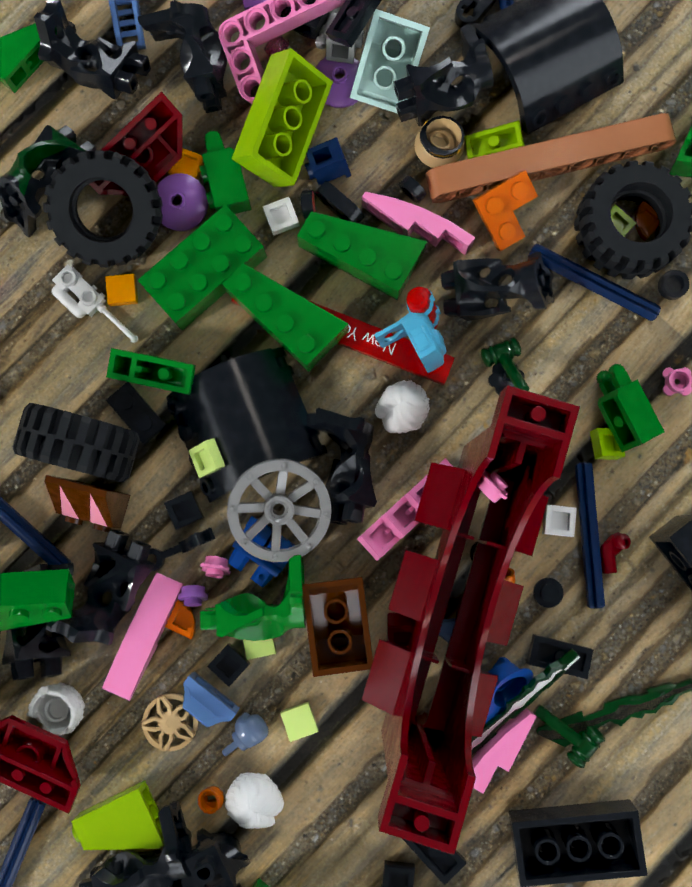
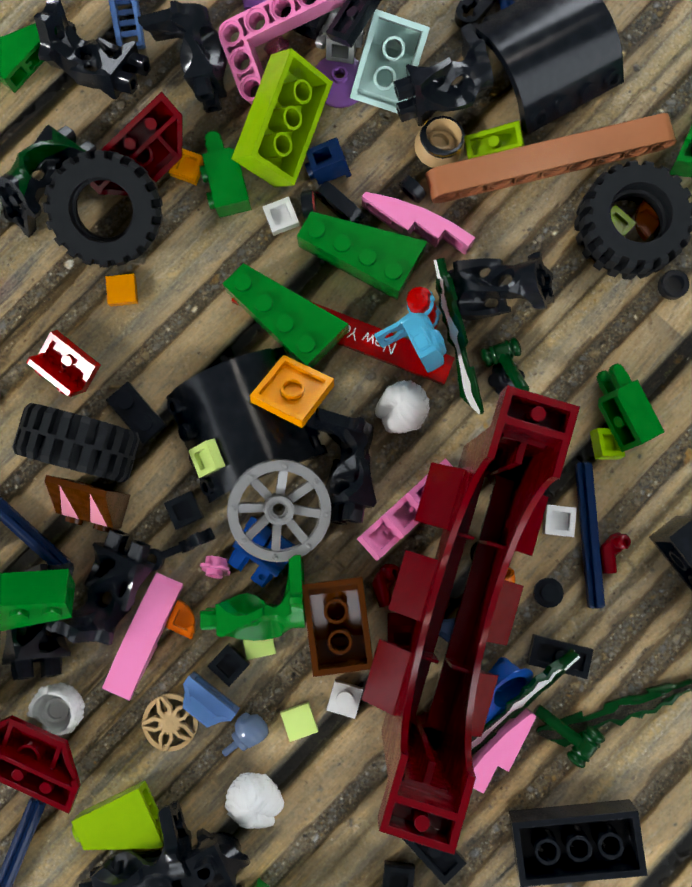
(64, 365): none -> red bracket
(89, 298): white piece -> none
(151, 371): green slope -> none
(192, 595): medium lavender plate -> none
(193, 206): medium lavender dish -> none
(194, 271): green brick -> none
(212, 805): orange hinge -> none
(292, 391): none -> light orange plate
(344, 699): none -> white plate
(382, 583): none -> dark red arm
(457, 336): none -> dark green sword
(493, 486): bright pink plate -> none
(497, 208): orange plate -> none
(597, 283): dark blue axle -> none
(685, 381): bright pink plate -> none

